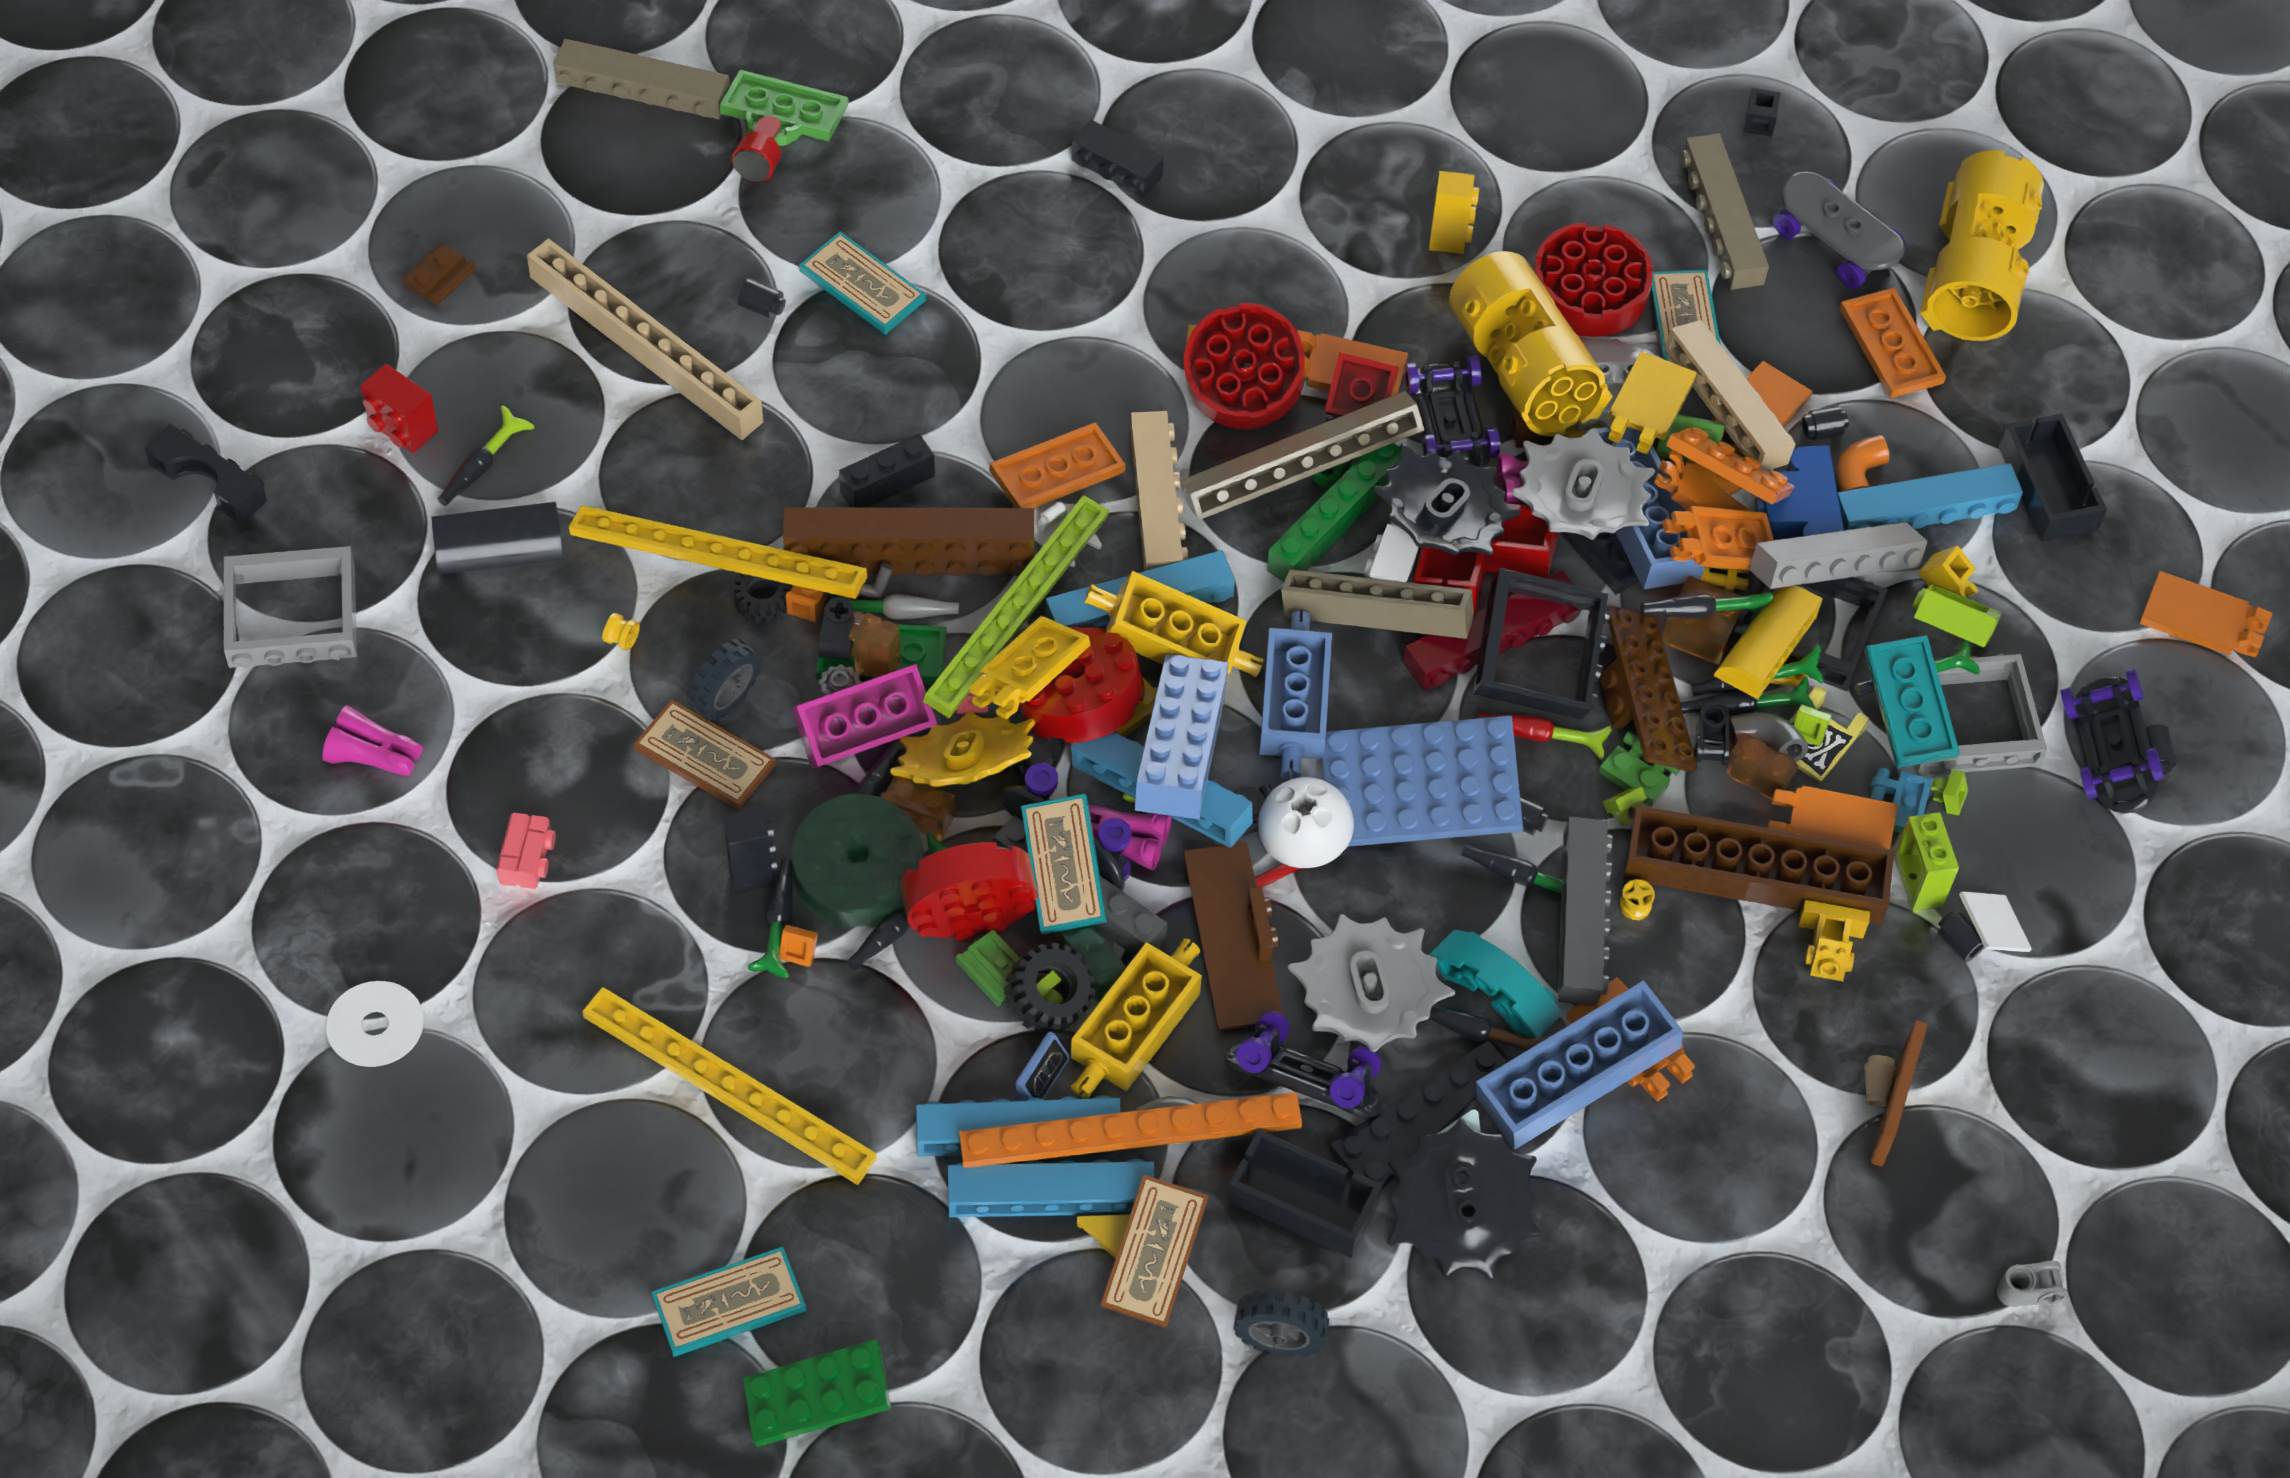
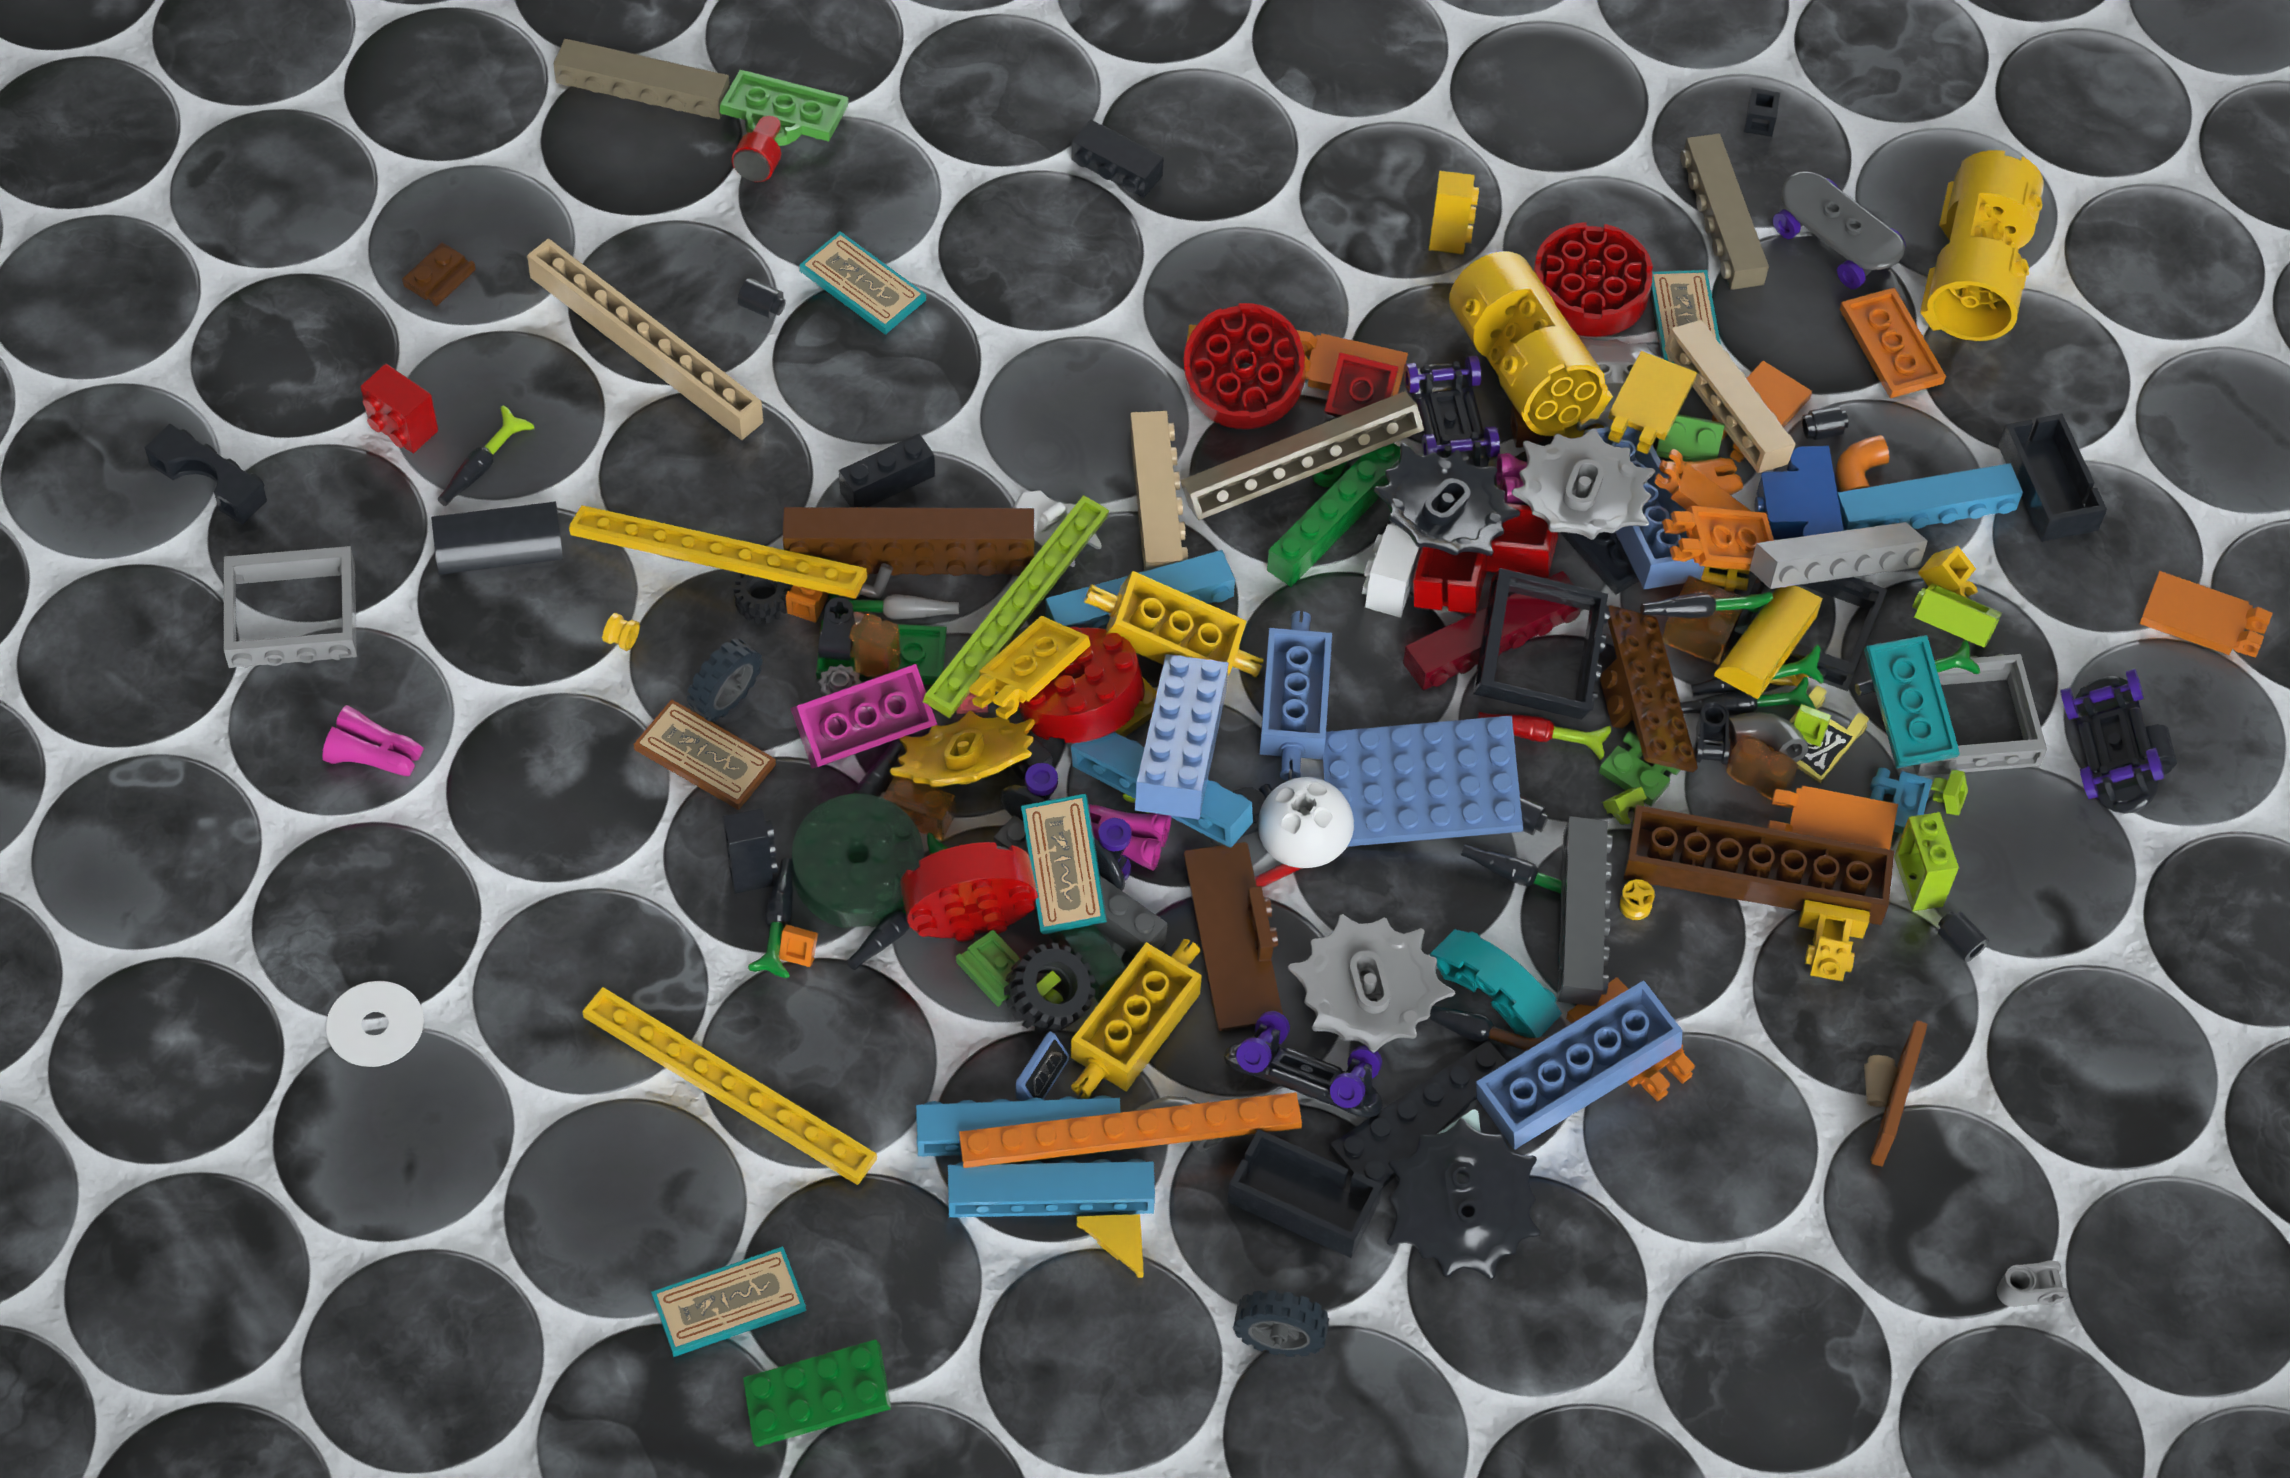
(524, 851): coral brick -> none
(1057, 467): orange plate -> none
(1154, 1251): tile -> none
(1379, 603): dark tan brick -> none
(1723, 461): orange plate -> none
(1995, 921): white piece -> none

